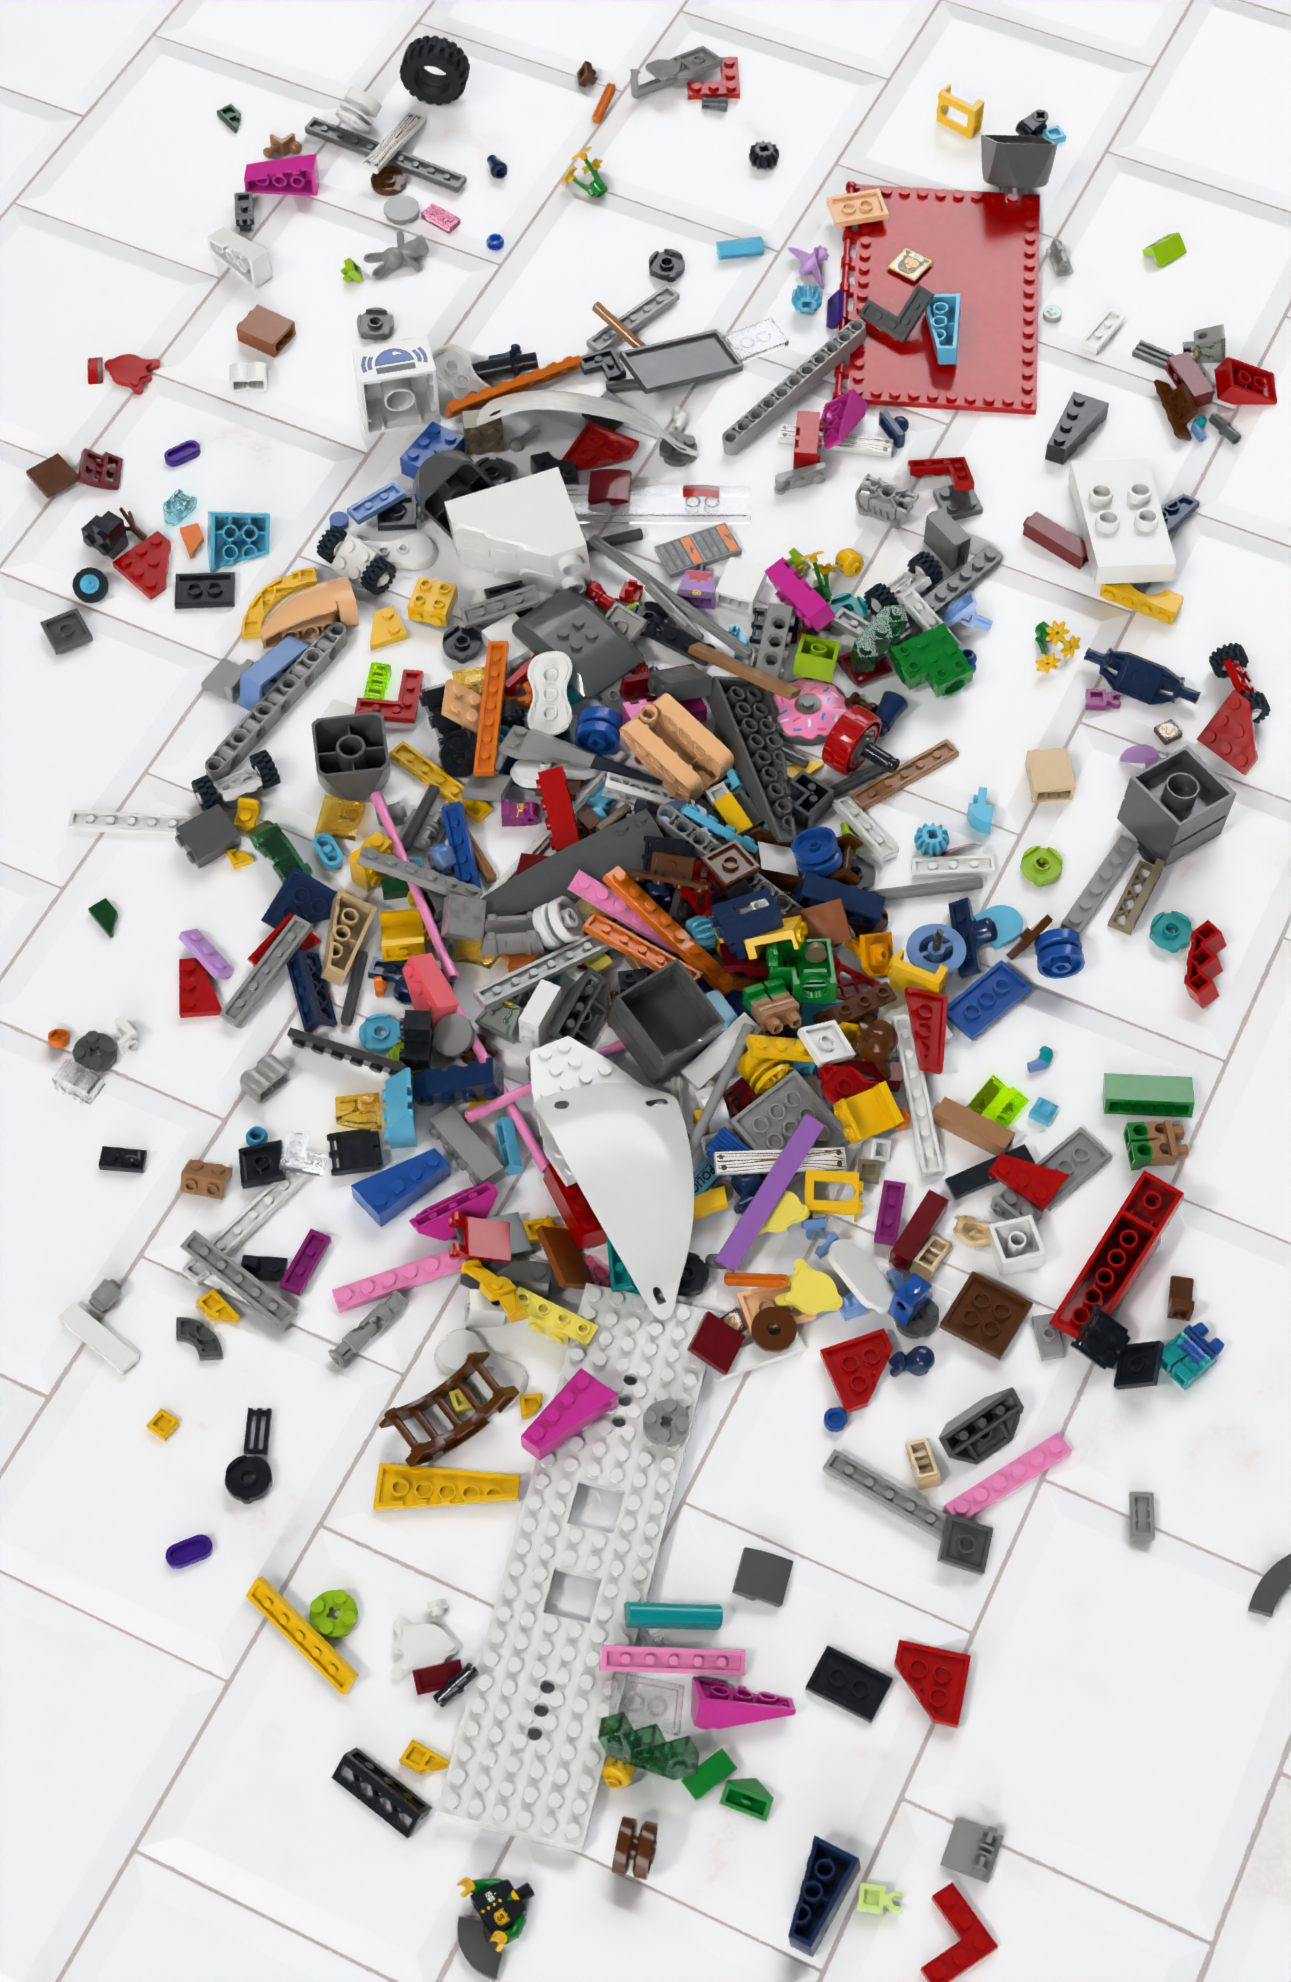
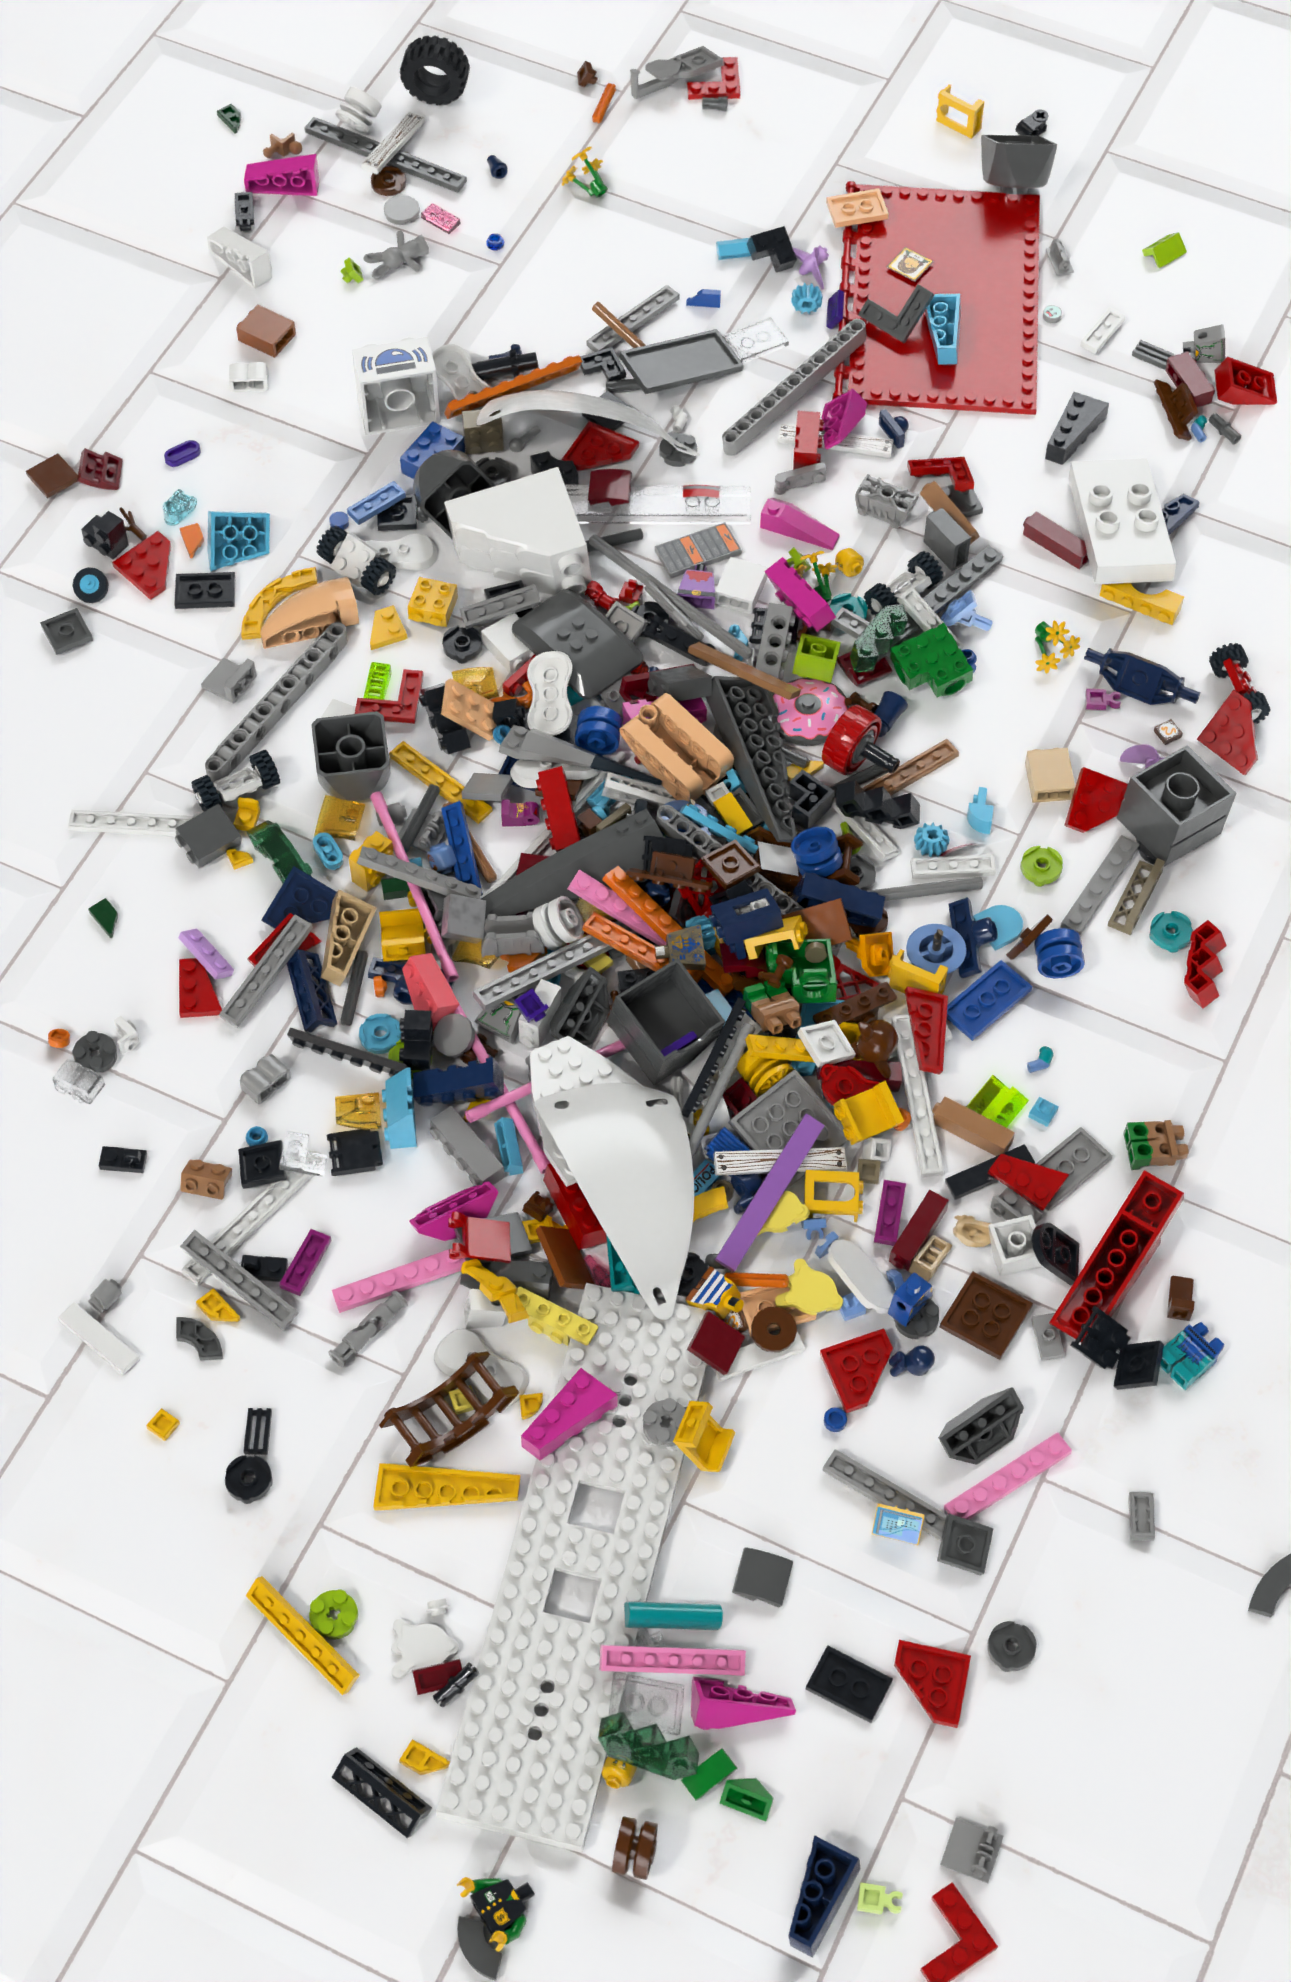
(95, 370): red sticker -> none
(131, 371): red tile -> none
(189, 1551): dark purple tile -> none
(268, 670): medium blue wedge -> none
(375, 332): plate -> none
(400, 1186): blue wedge -> none
(447, 760): black plate -> none
(491, 708): orange plate -> none
(531, 1006): none -> dark purple bracket
(538, 1206): none -> reddish brown tile
(669, 273): plate -> none
(681, 1043): none -> dark purple tile
(686, 946): none -> torso
(703, 1437): none -> yellow panel
(705, 298): none -> blue tile
(711, 1066): none -> black plate
(715, 1294): none -> torso
(763, 155): black gear -> none
(773, 244): none -> black brick
(783, 962): none -> reddish brown piece
(795, 523): none -> dark pink wedge
(877, 805): none -> black brick
(898, 1524): none -> piece
(928, 1477): tan slope -> none
(937, 499): none -> medium nougat brick
(1008, 1659): none -> dark grey plate
(1054, 134): medium azure tile -> none
(1056, 1251): none -> black tile
(1094, 800): none -> red plate
(1148, 1095): brick -> none

